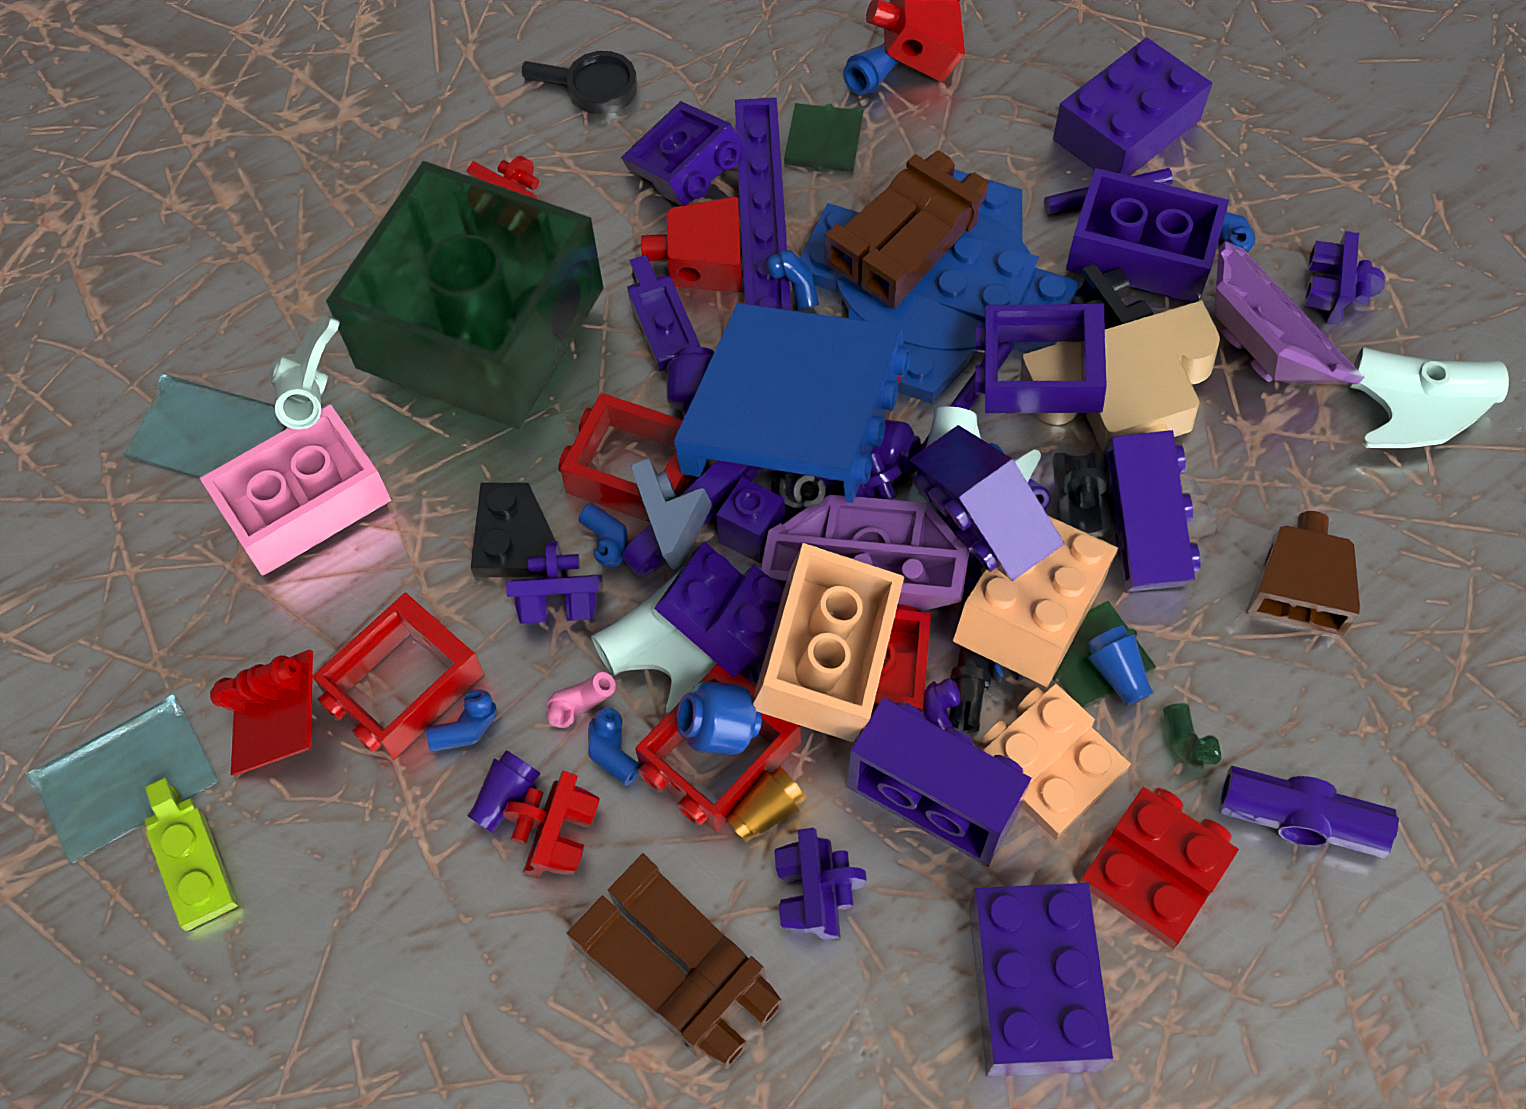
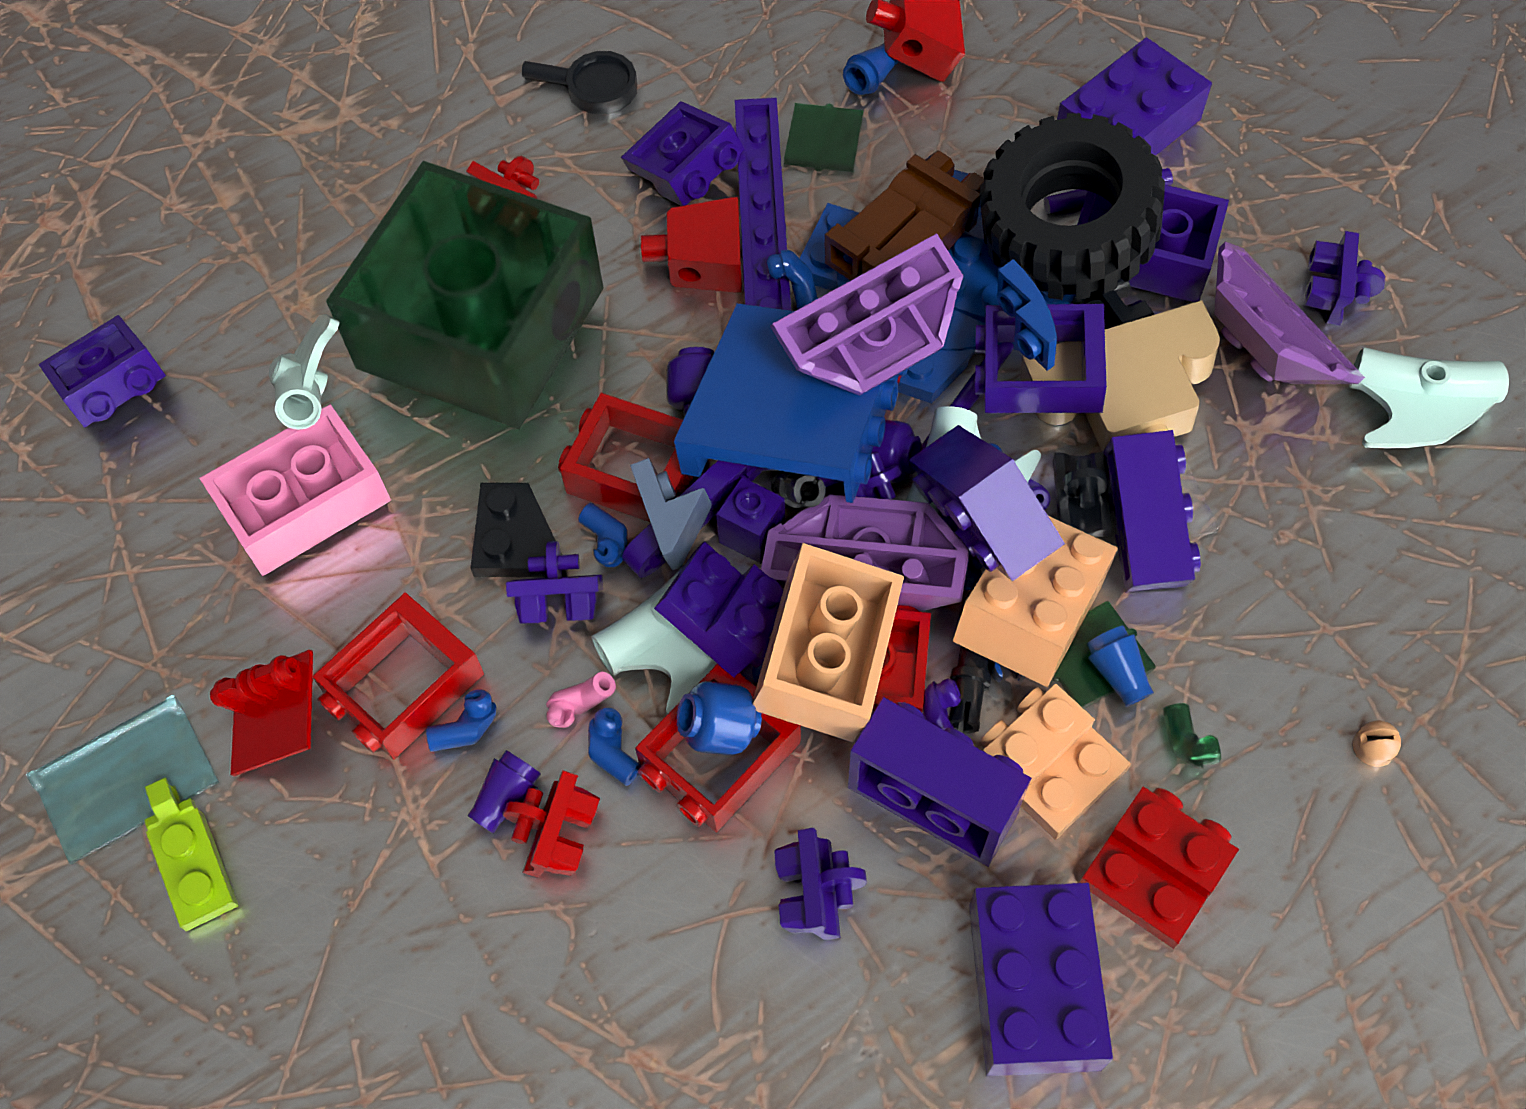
(102, 371): none -> dark purple plate
(200, 427): clear light blue piece -> none
(659, 313): dark purple hinge -> none
(718, 972): reddish brown hips -> none
(766, 804): pearl gold cone -> none
(876, 320): none -> medium lavender wedge
(1034, 324): none -> blue slope
(1067, 157): none -> black tyre
(1237, 231): blue arm -> none
(1308, 578): reddish brown torso -> none
(1309, 811): dark purple piece -> none
(1380, 751): none -> light nougat hinge

